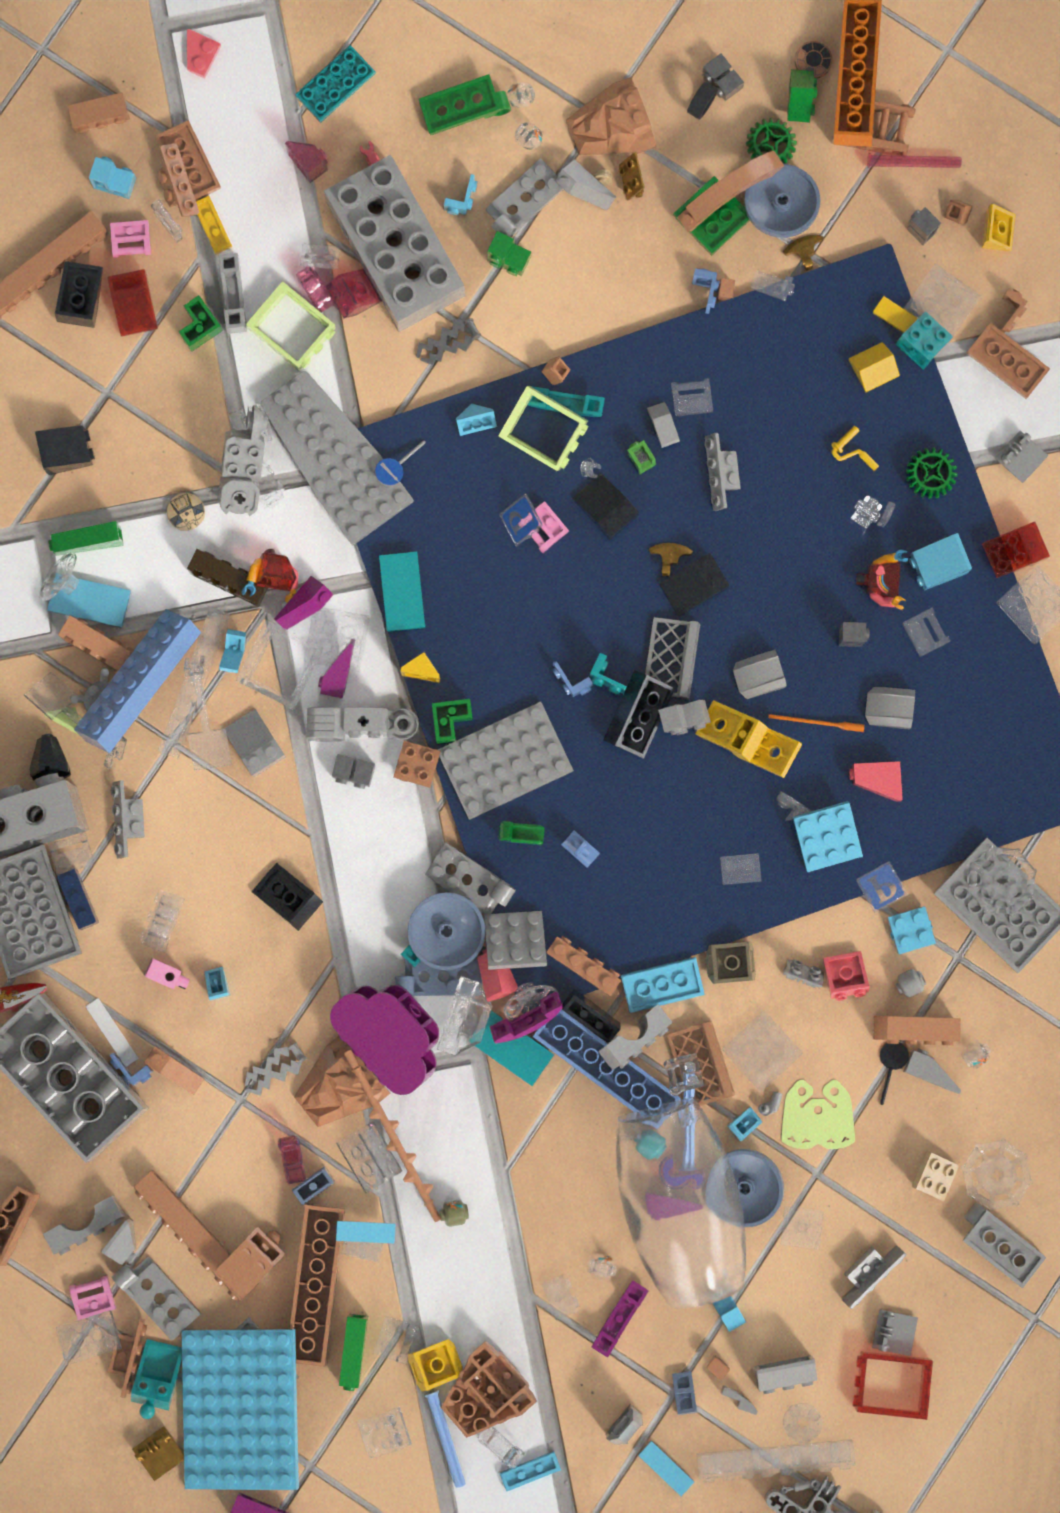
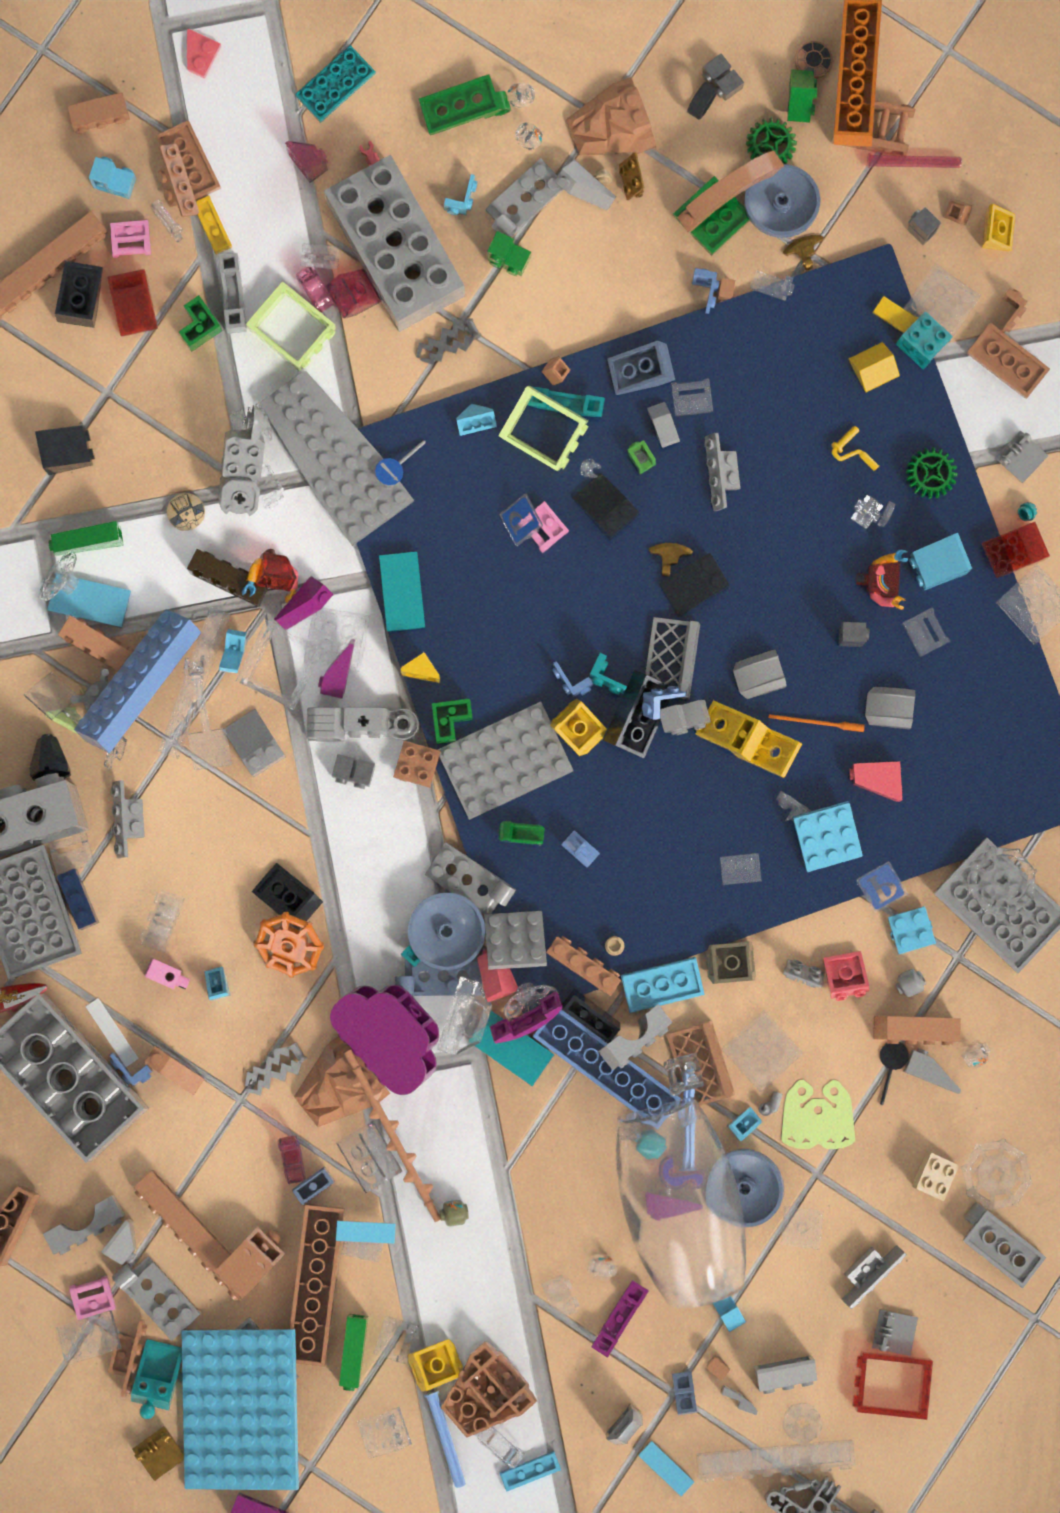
(290, 935): none -> orange plate
(578, 727): none -> yellow slope
(614, 946): none -> tan plate
(641, 368): none -> sand blue slope
(652, 699): none -> medium blue bracket
(1027, 511): none -> teal plate

